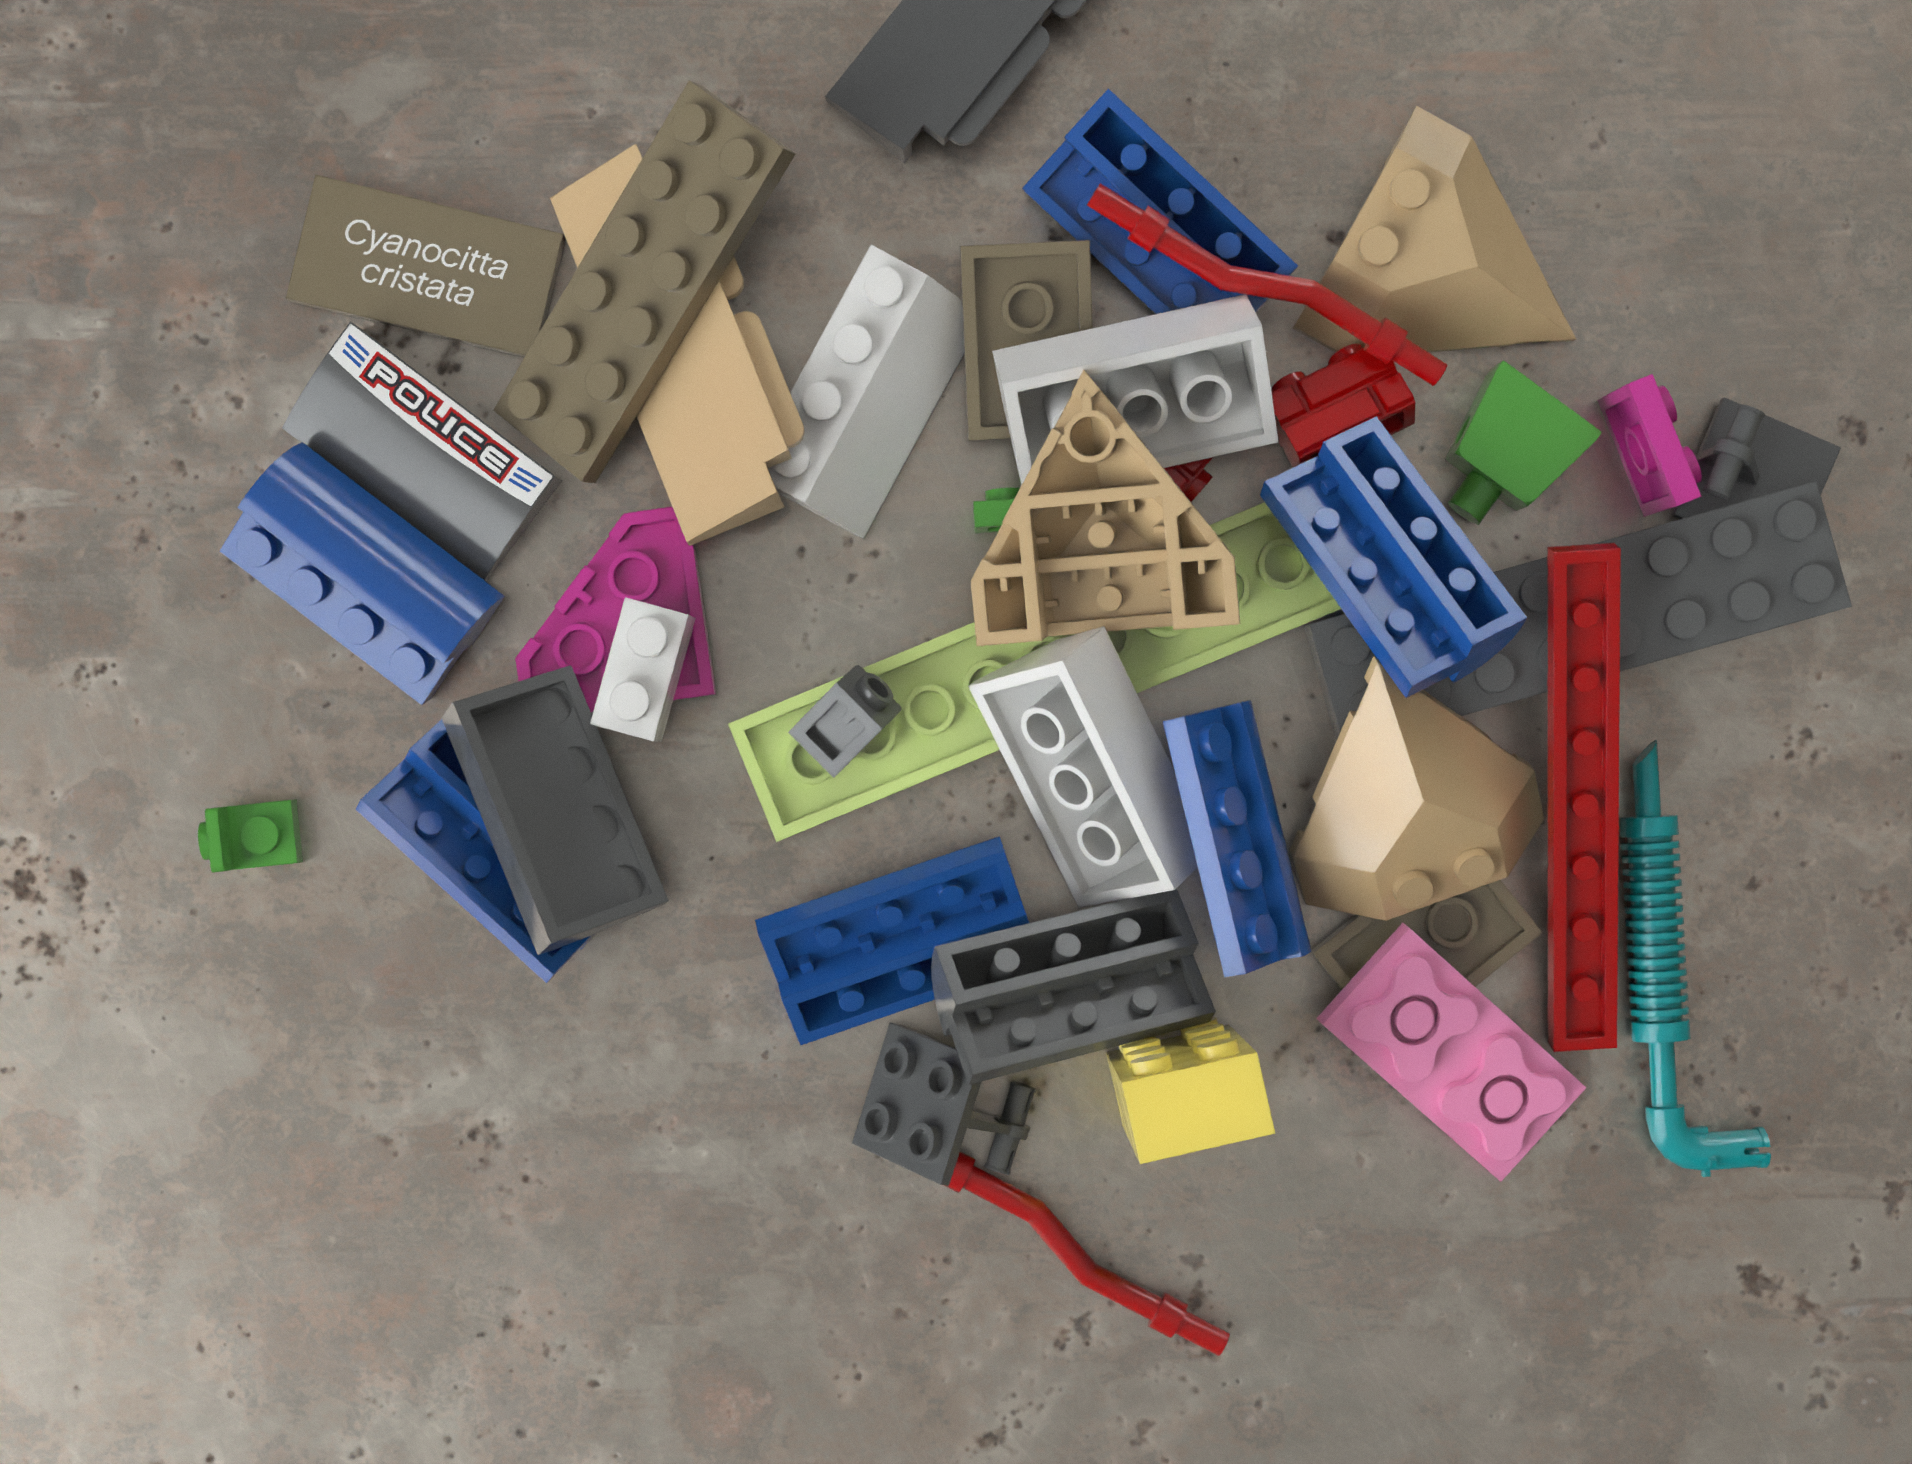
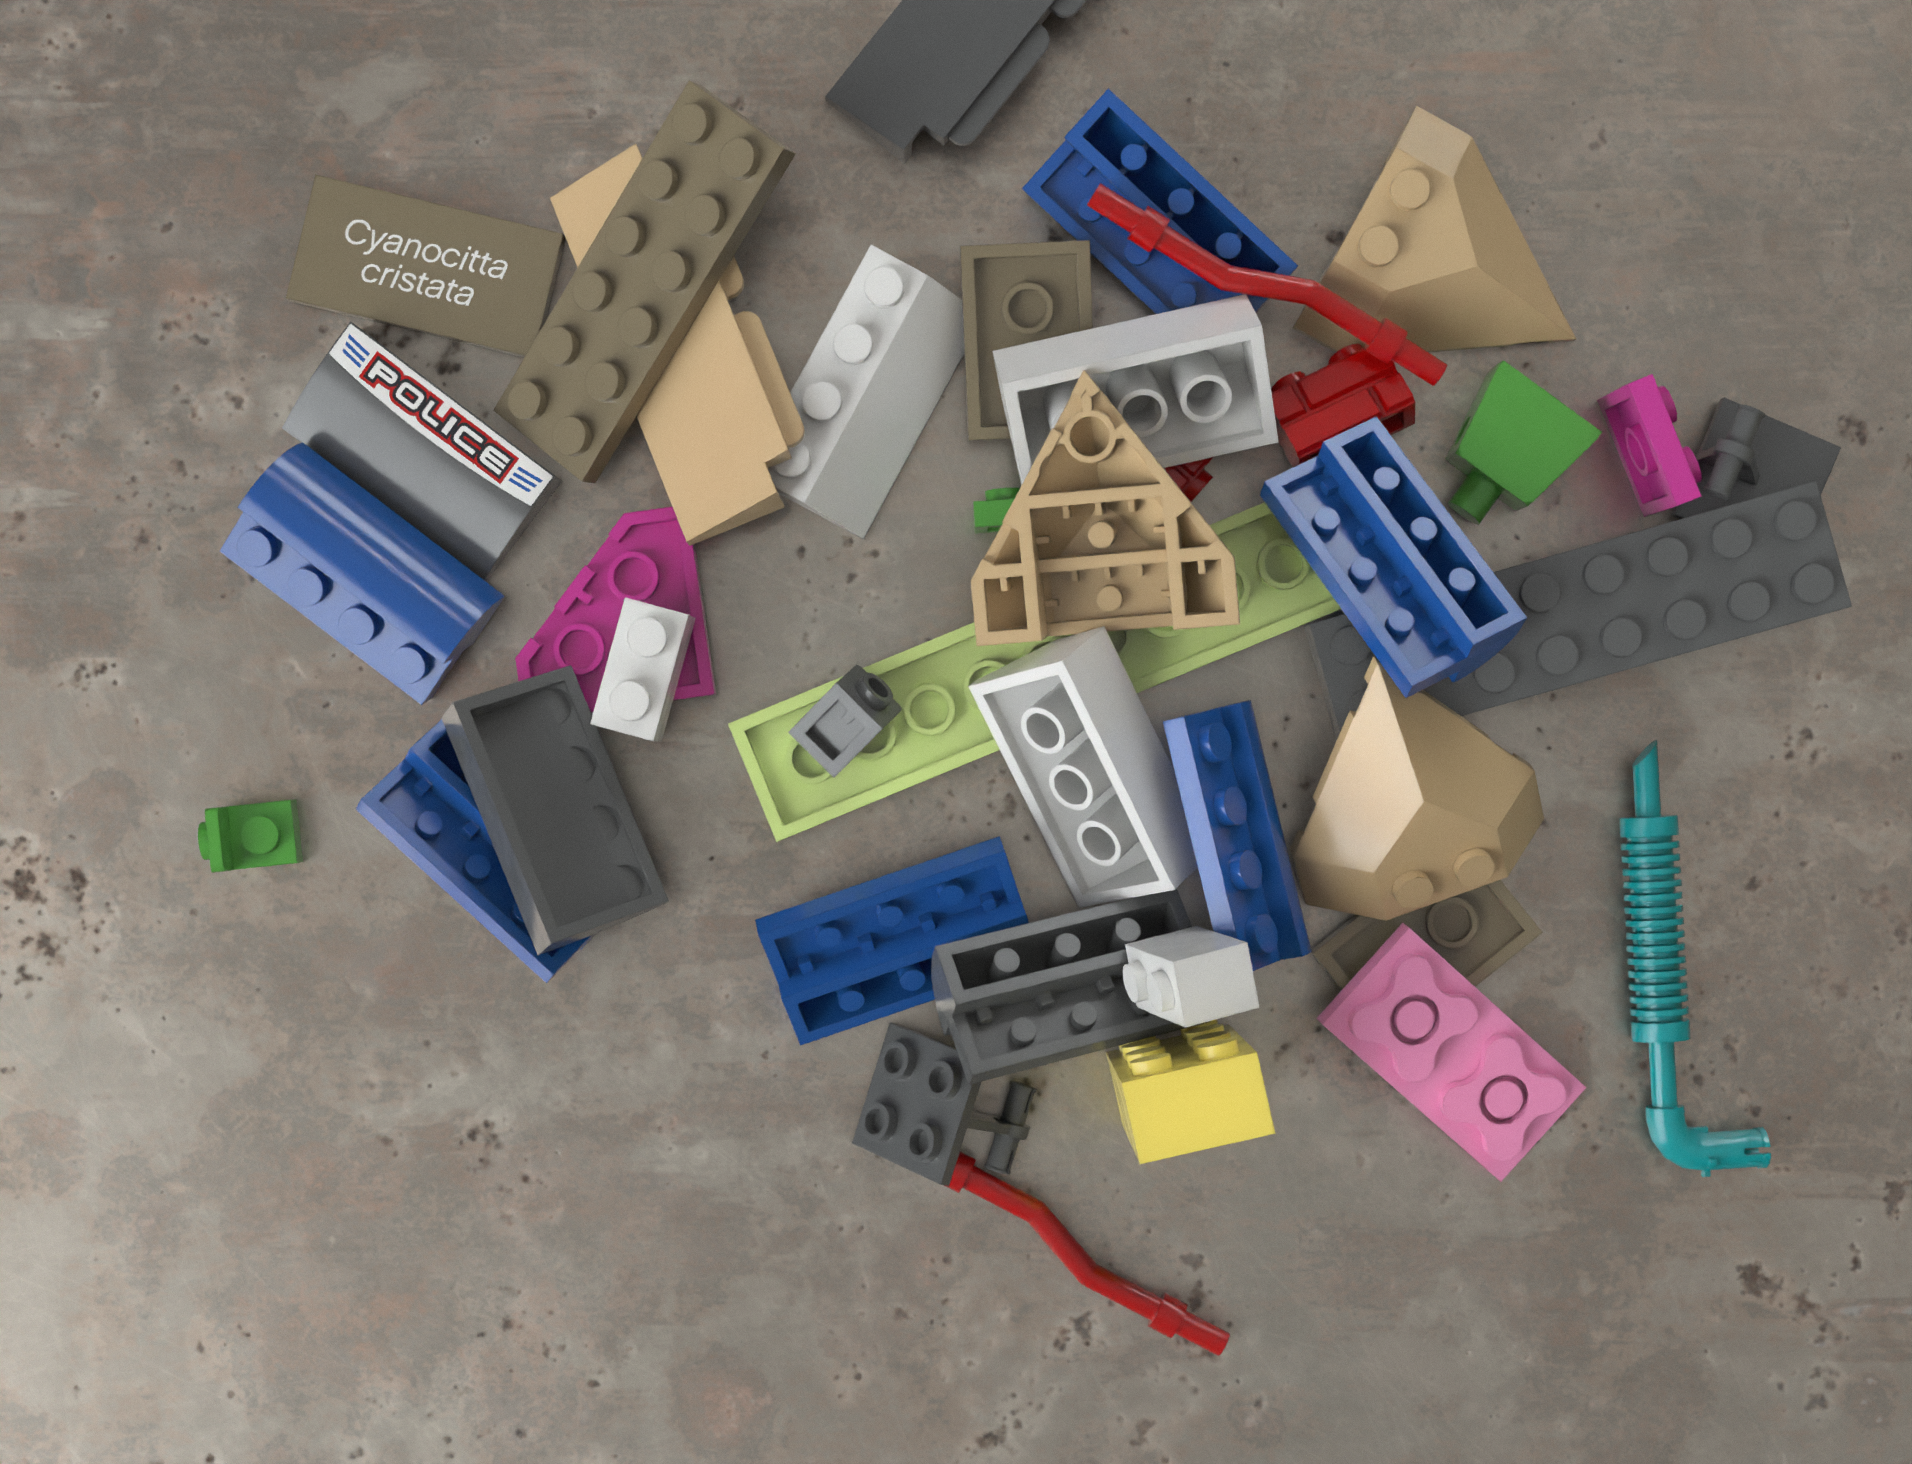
(1190, 976): none -> white brick
(1583, 795): red plate -> none

